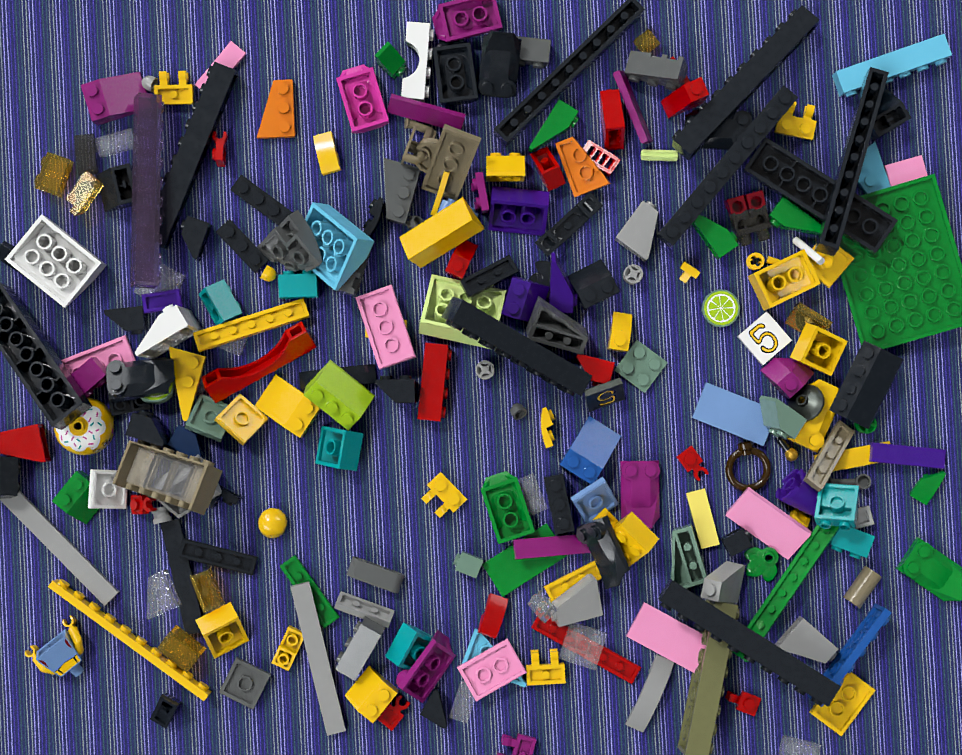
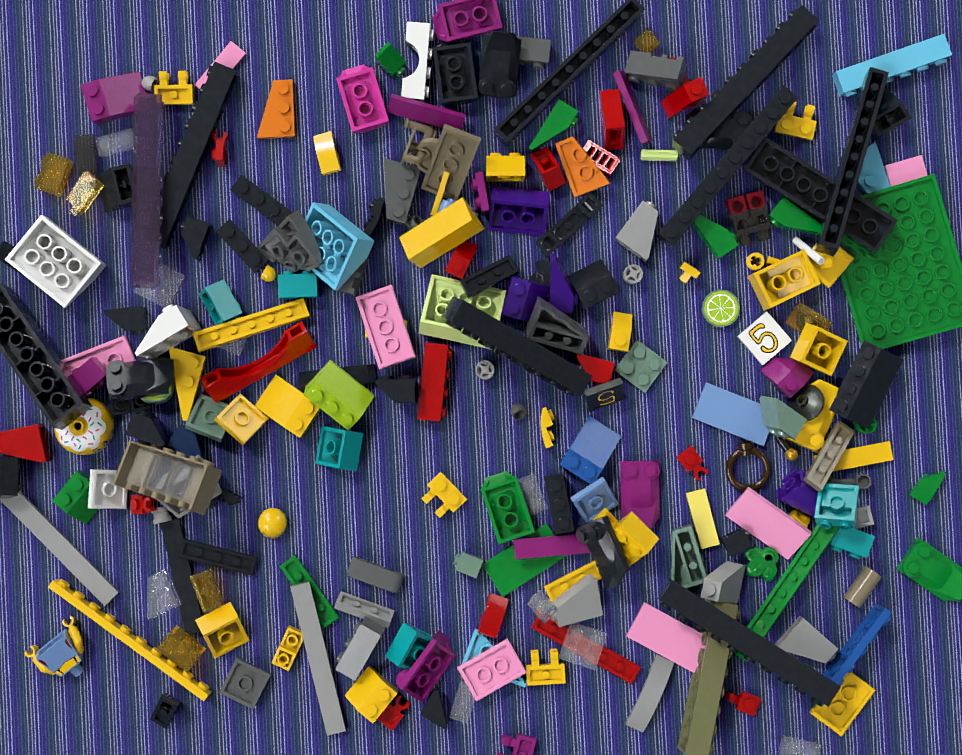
(158, 301): dark purple tile -> none
(907, 455): dark purple tile -> none

